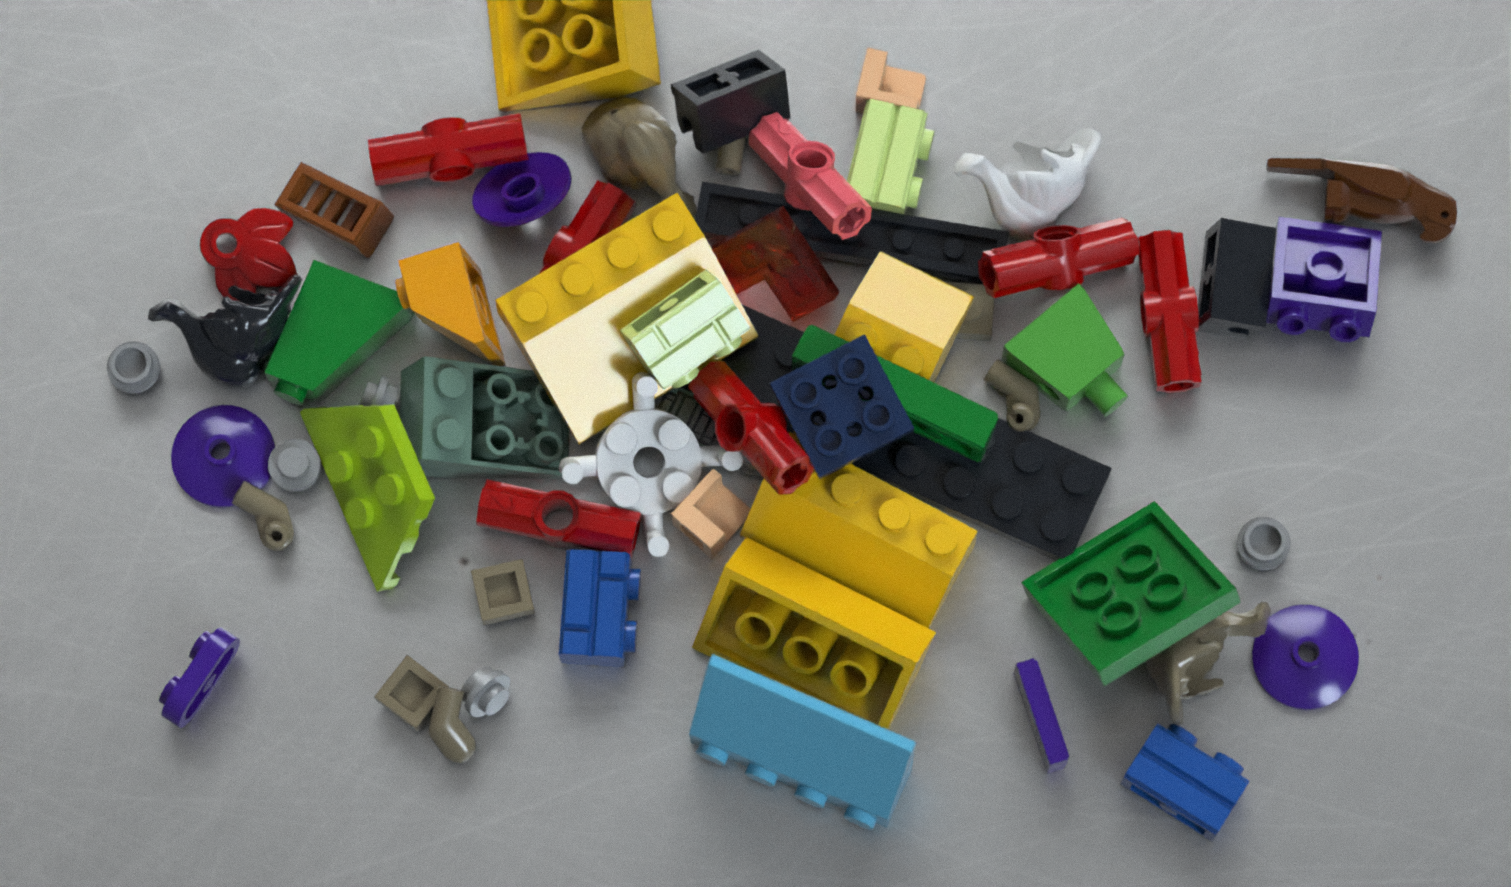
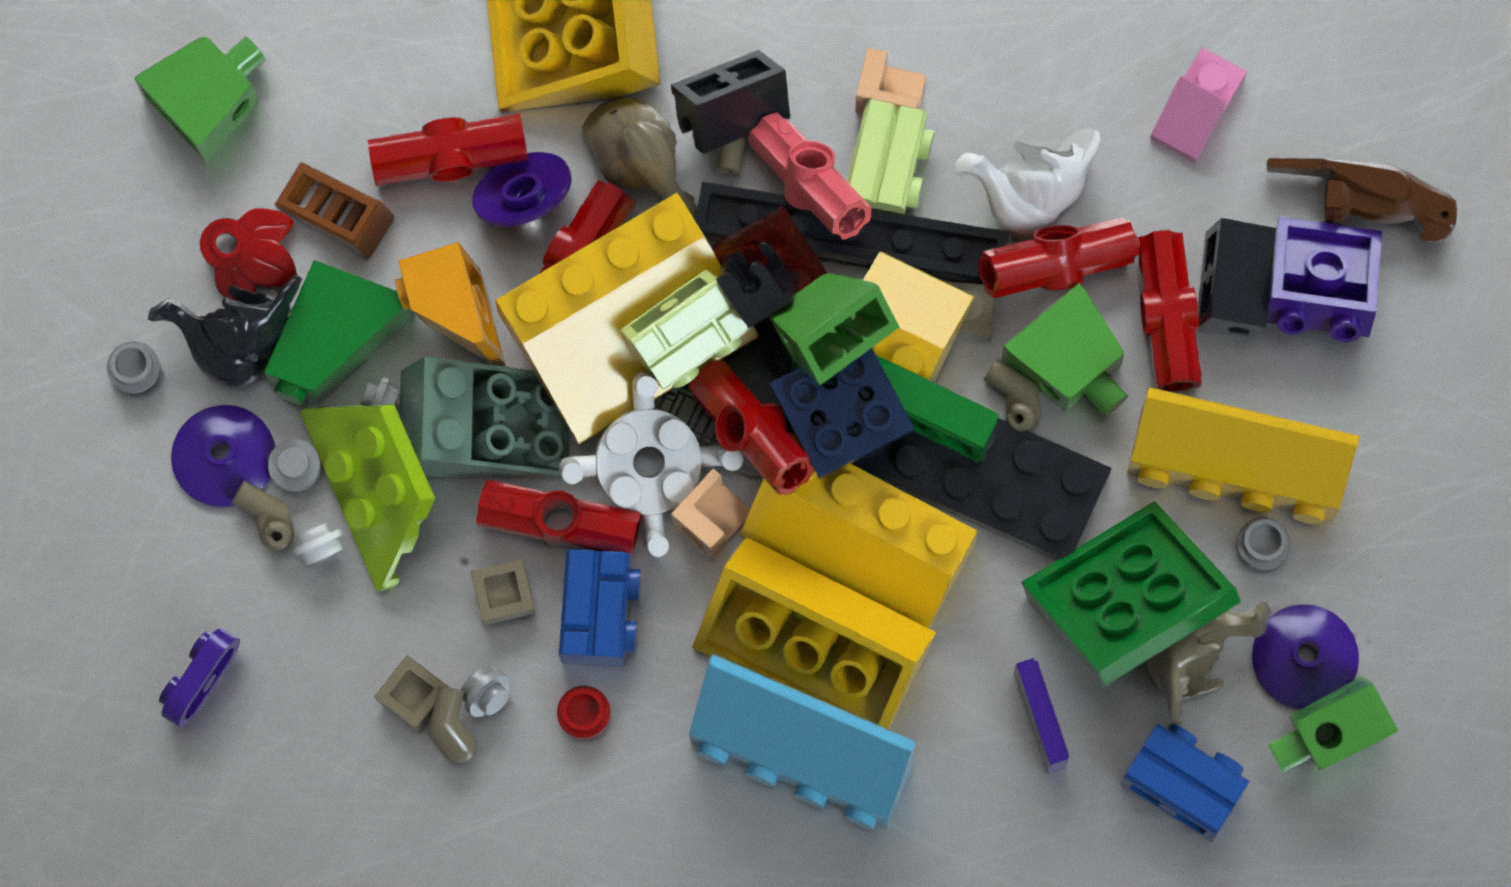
(203, 91): none -> bright green torso
(318, 544): none -> white plate
(583, 712): none -> red plate
(757, 289): none -> black hinge
(833, 324): none -> bright green torso
(1198, 104): none -> bright pink slope
(1242, 456): none -> yellow slope
(1358, 721): none -> bright green torso

